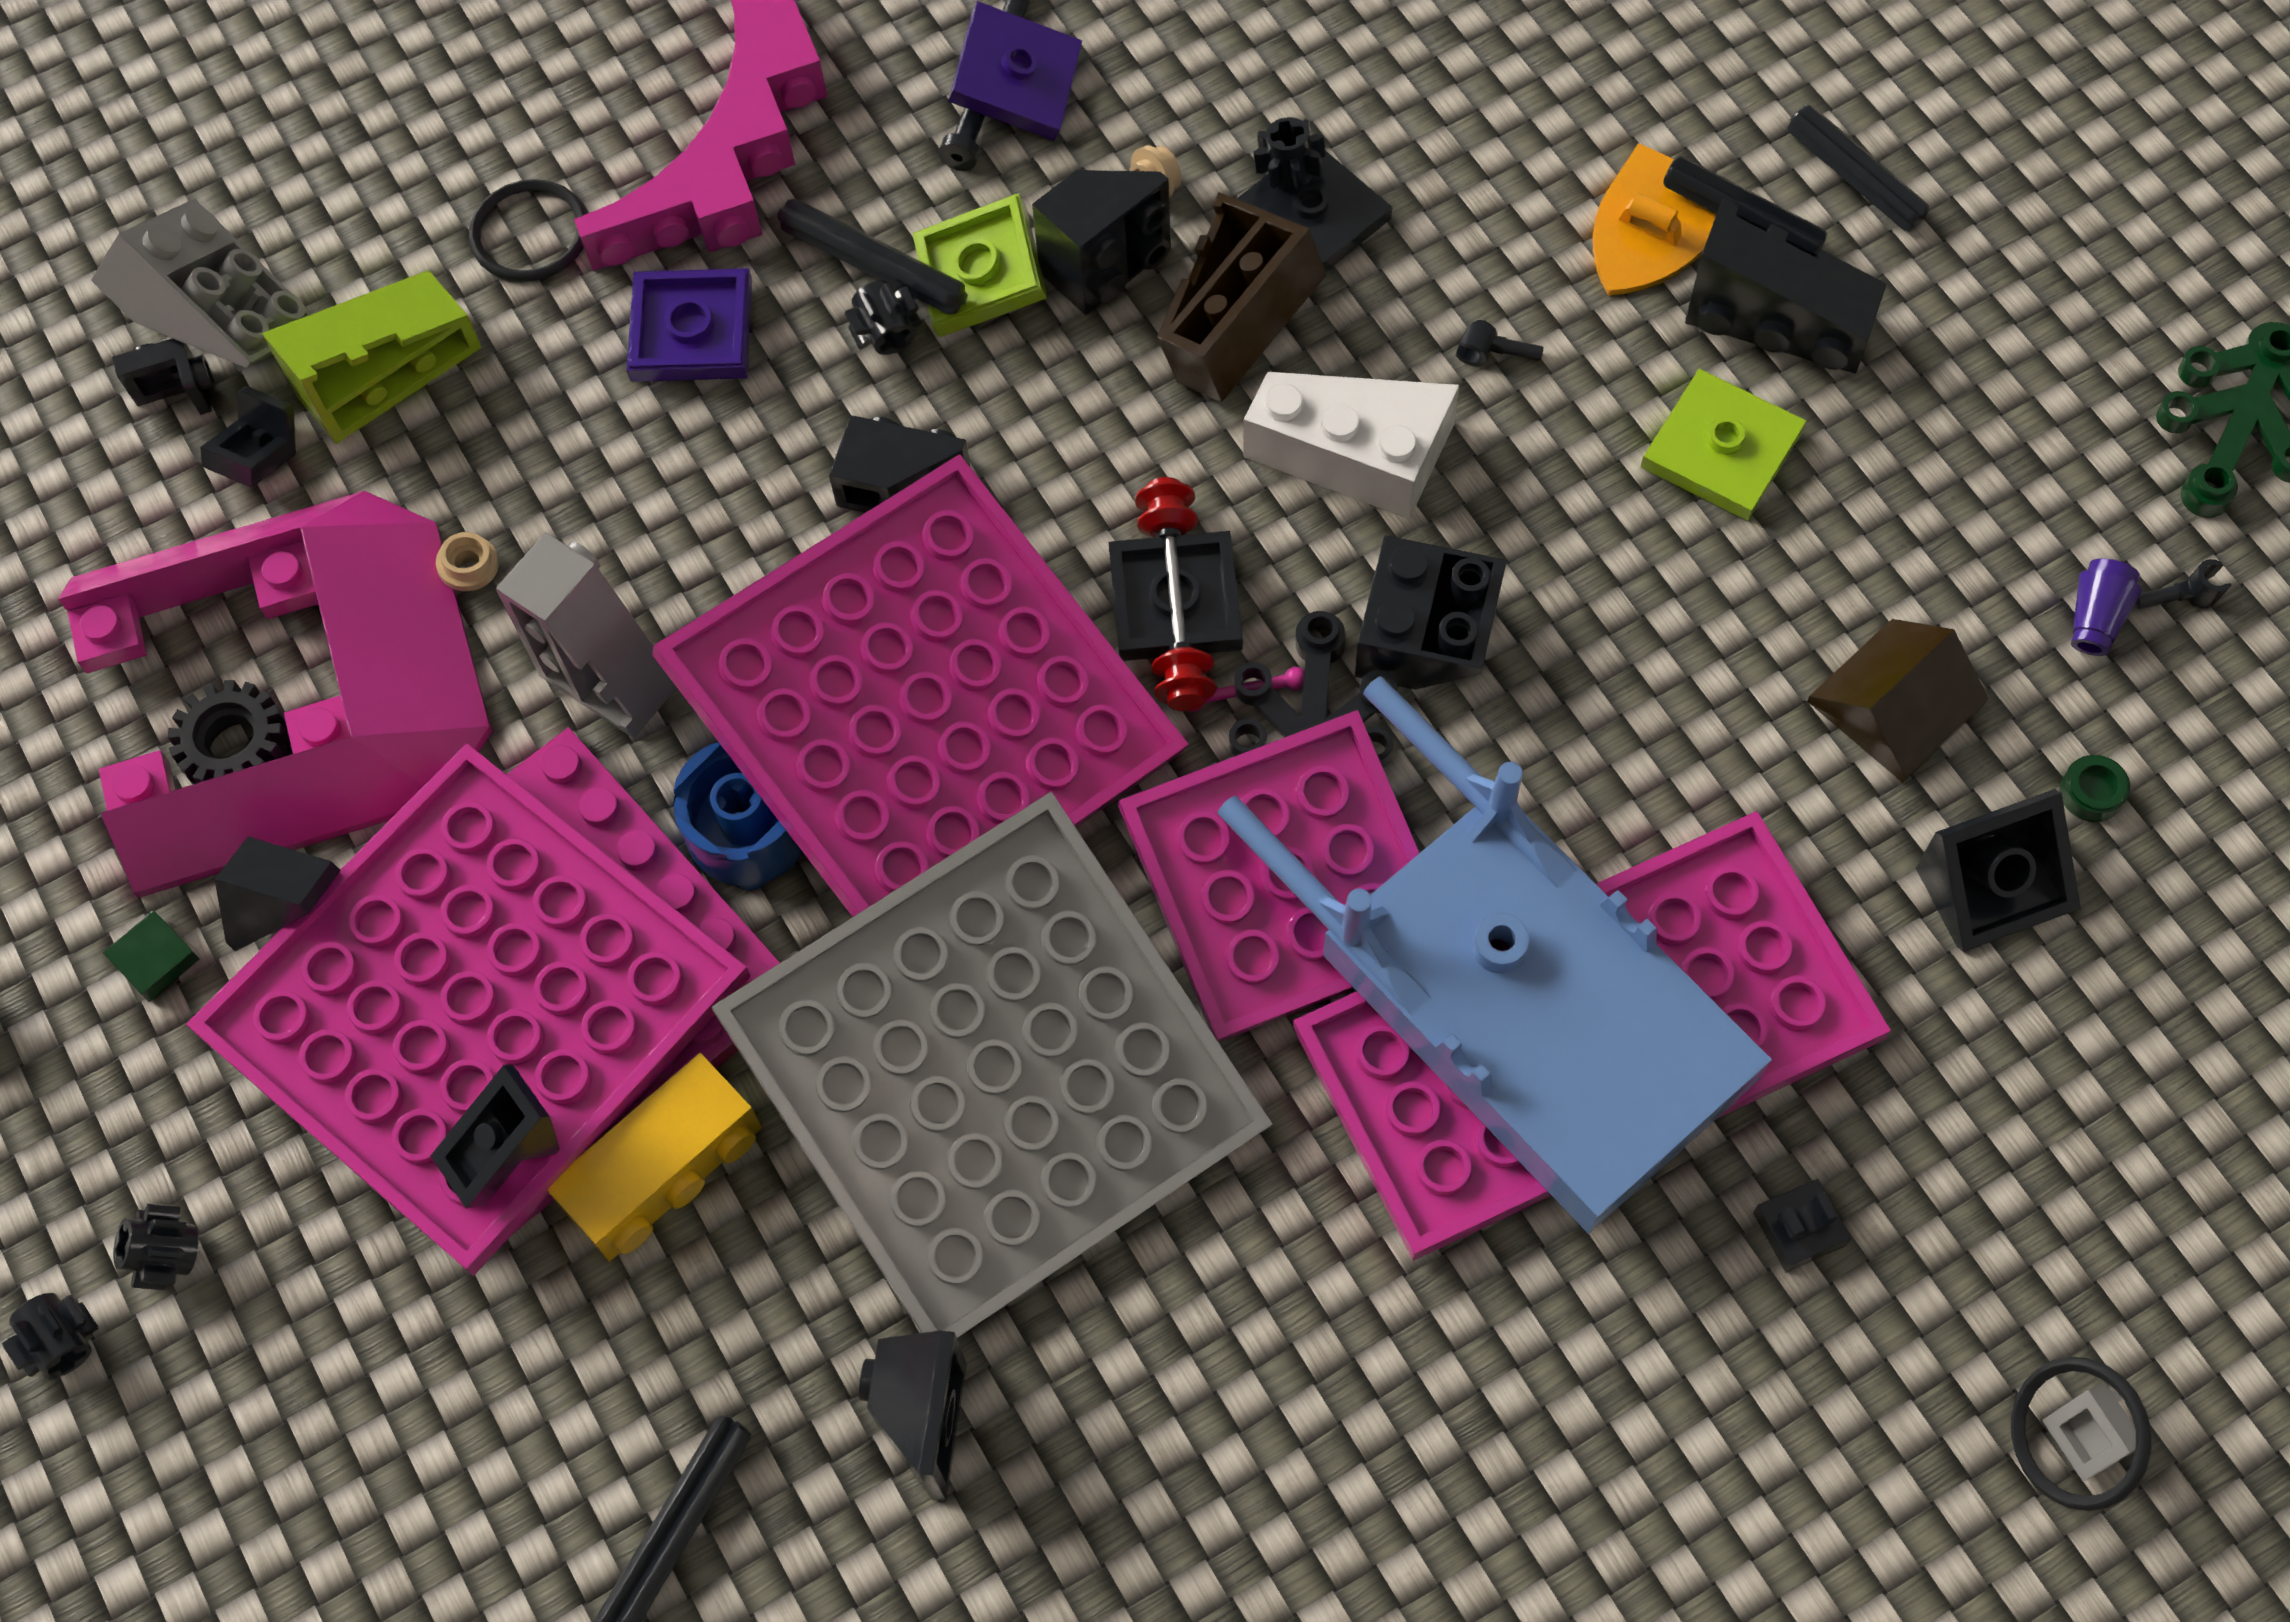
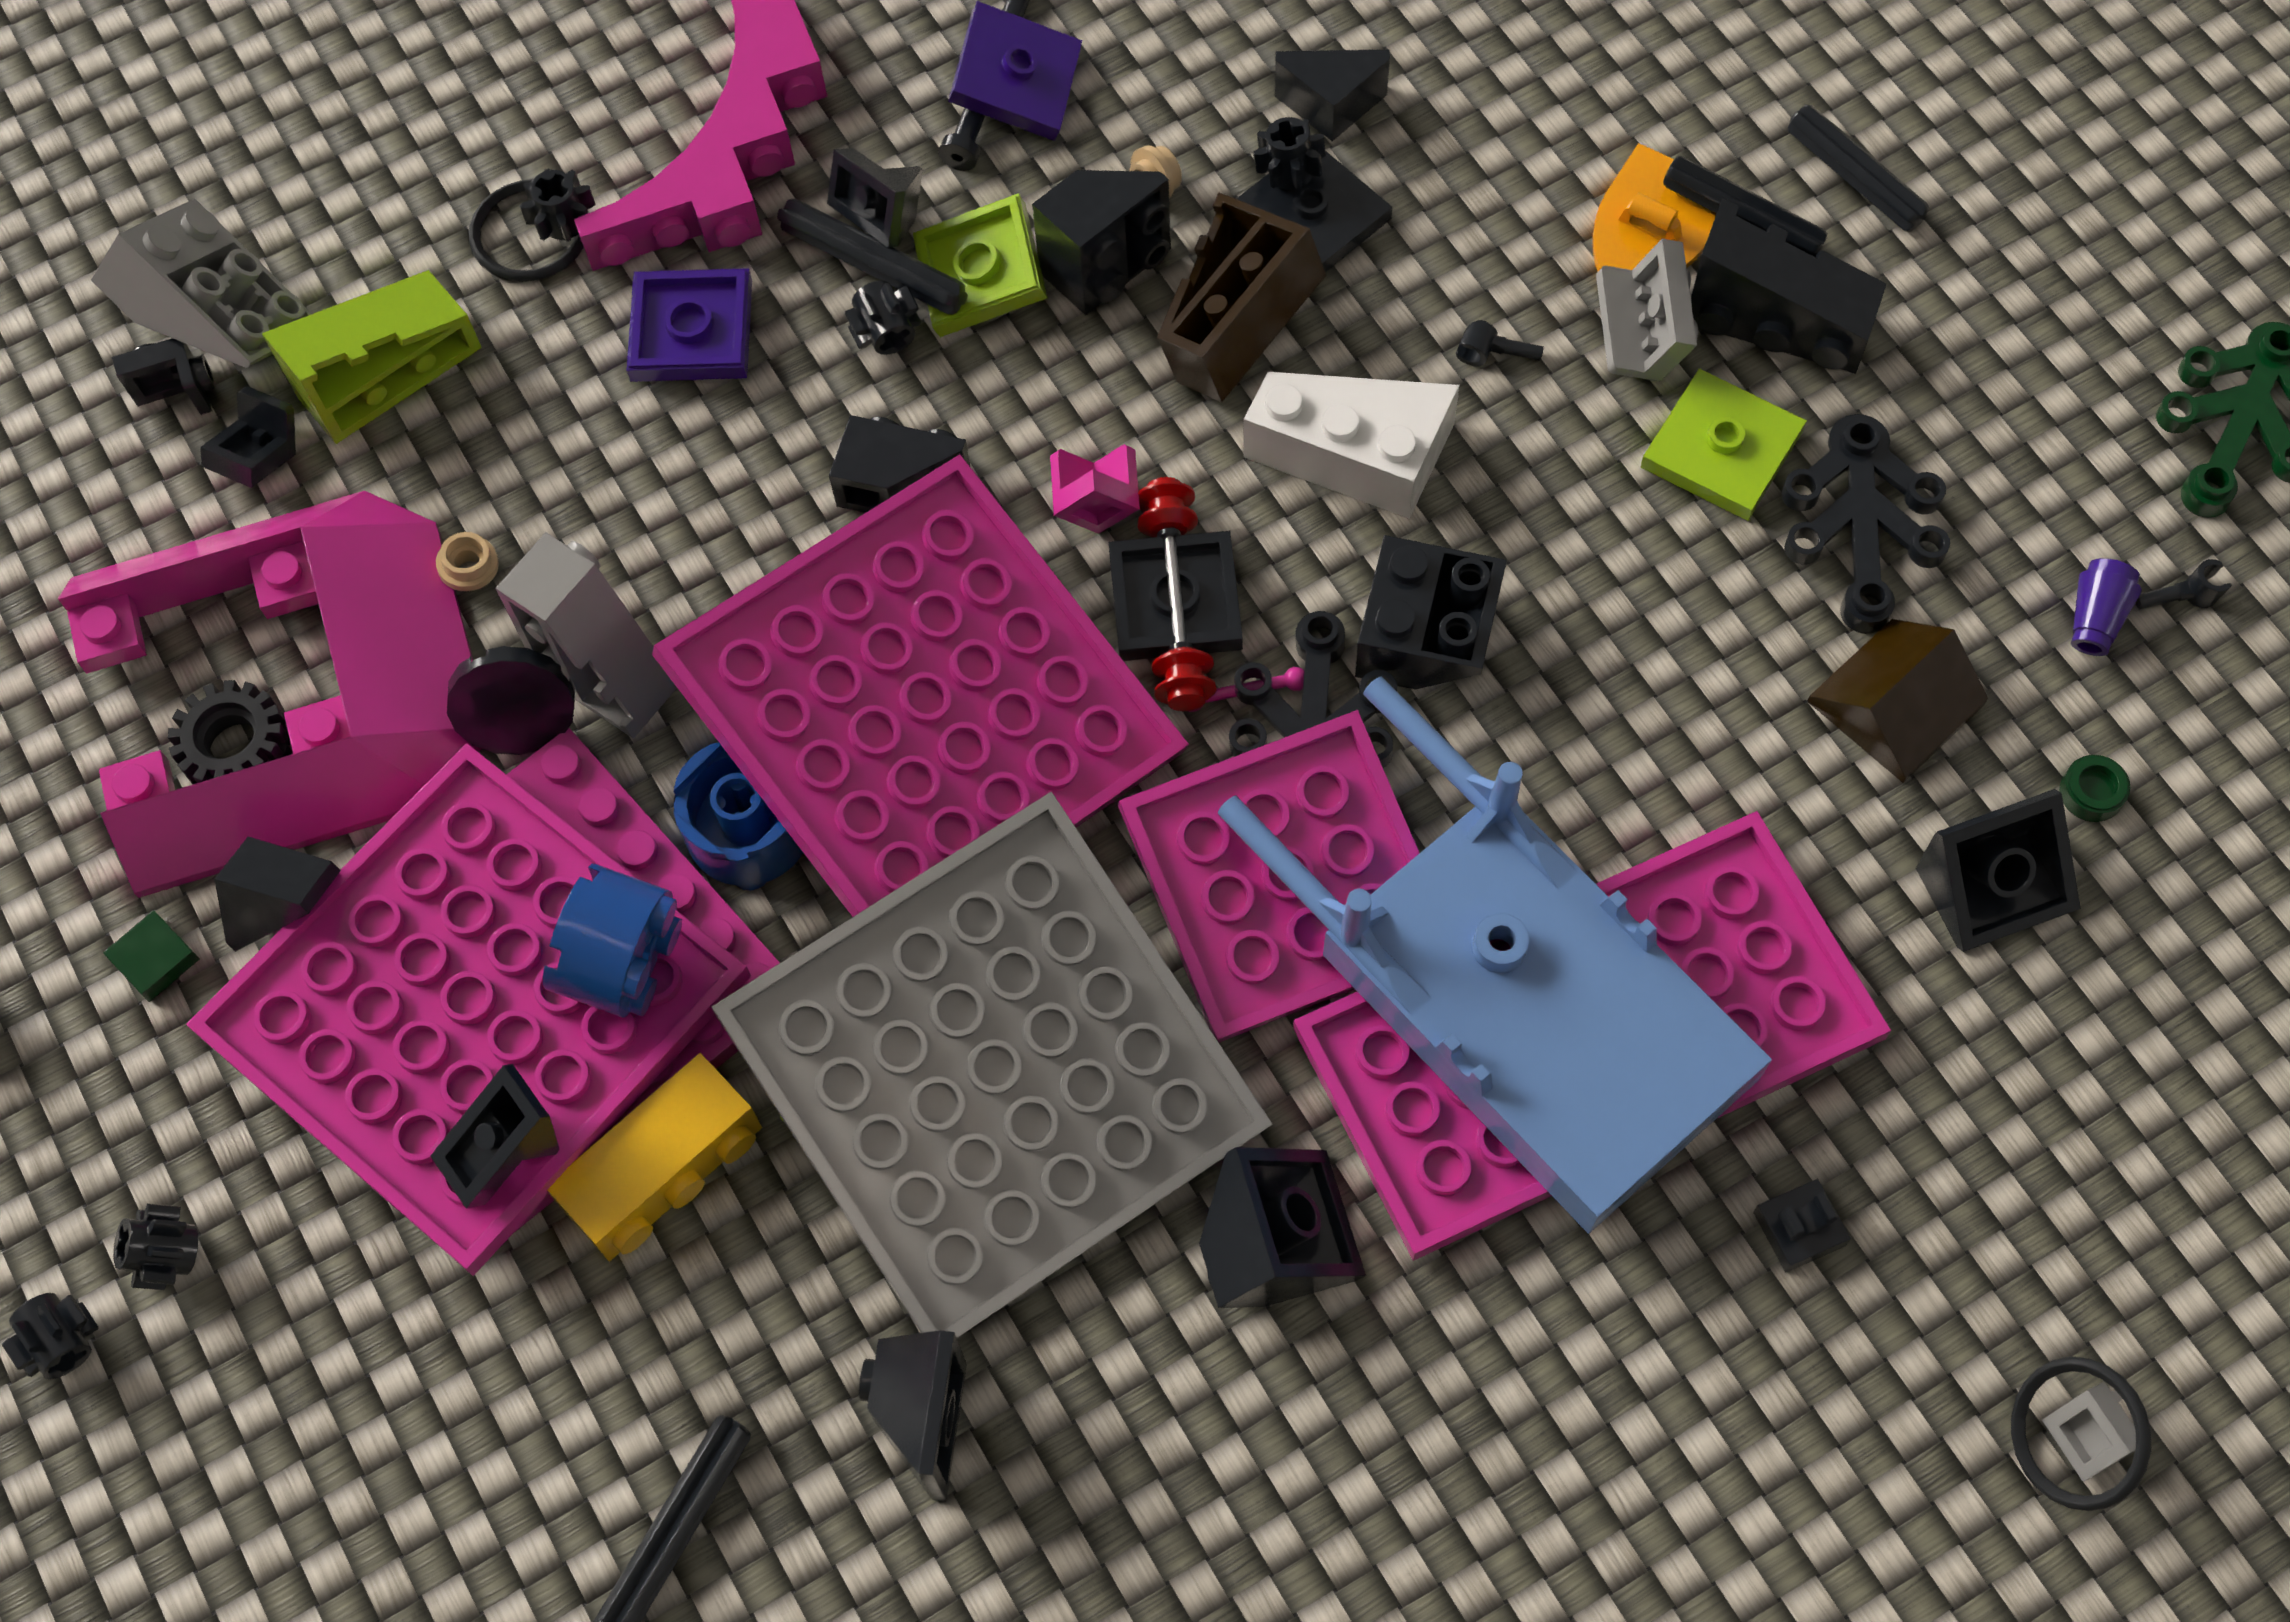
(510, 700): none -> black tile
(555, 203): none -> black gear
(612, 941): none -> blue brick
(874, 197): none -> black slope
(1095, 492): none -> dark pink panel
(1277, 1228): none -> black slope
(1331, 85): none -> black slope
(1648, 313): none -> light grey bracket
(1866, 511): none -> black plant

